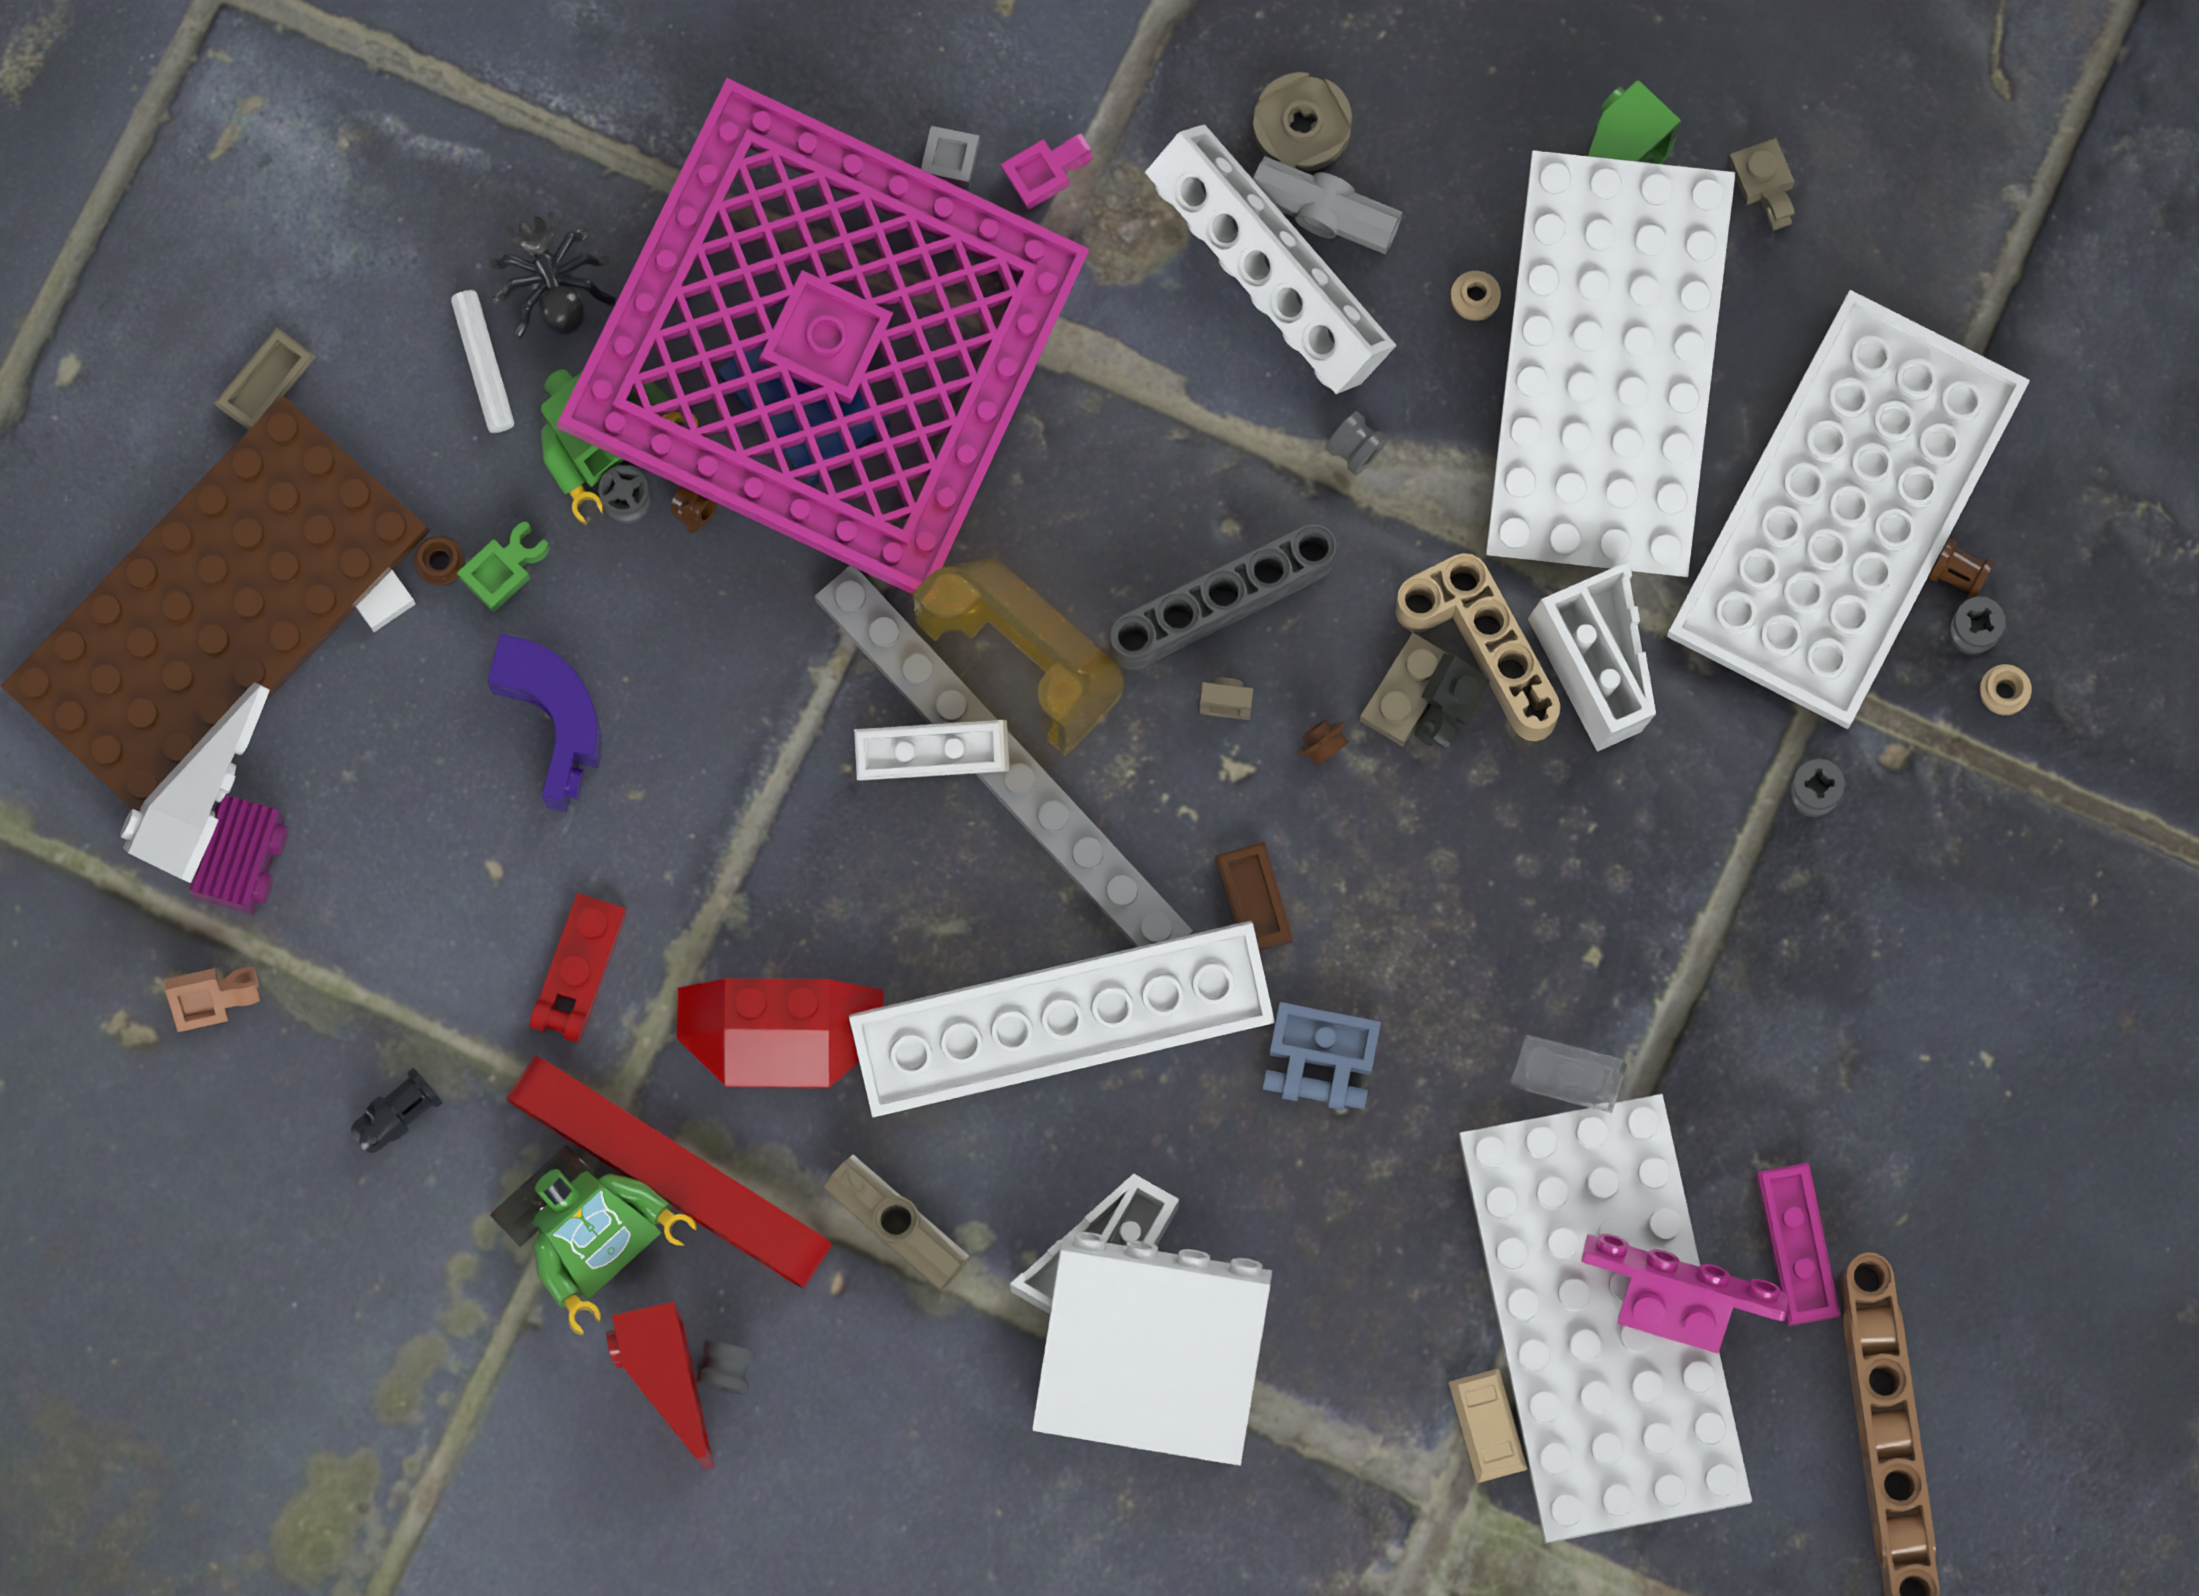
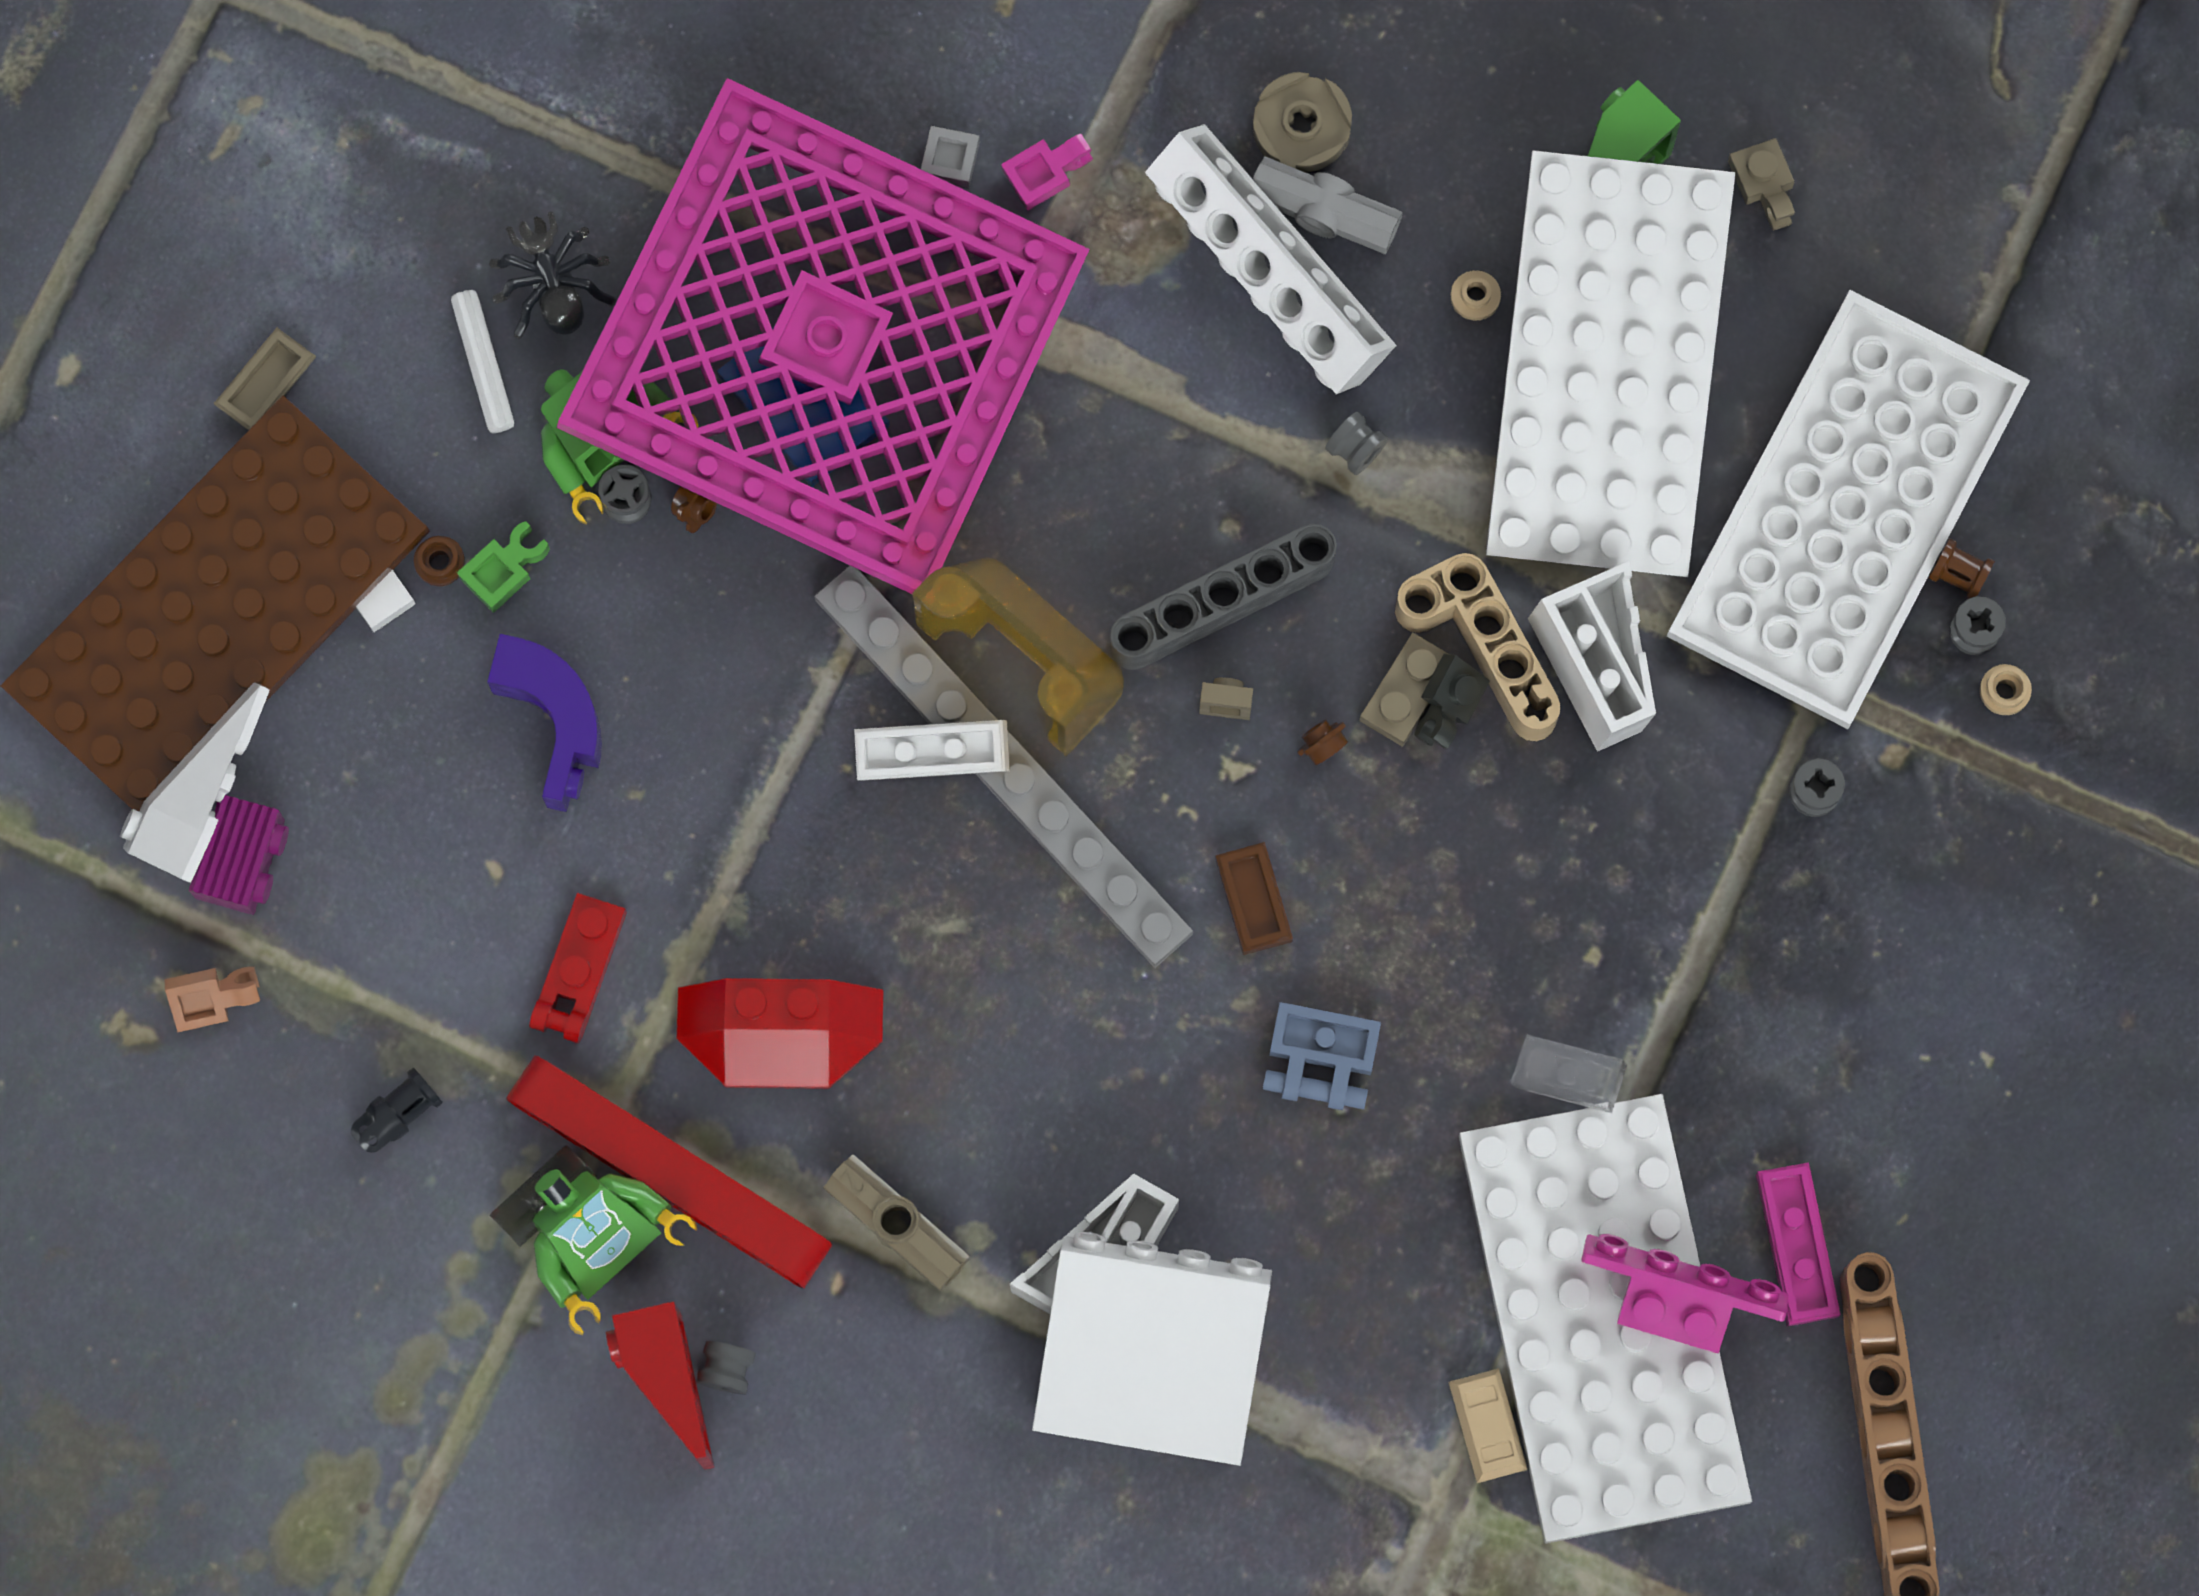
(1061, 1018): white plate -> none

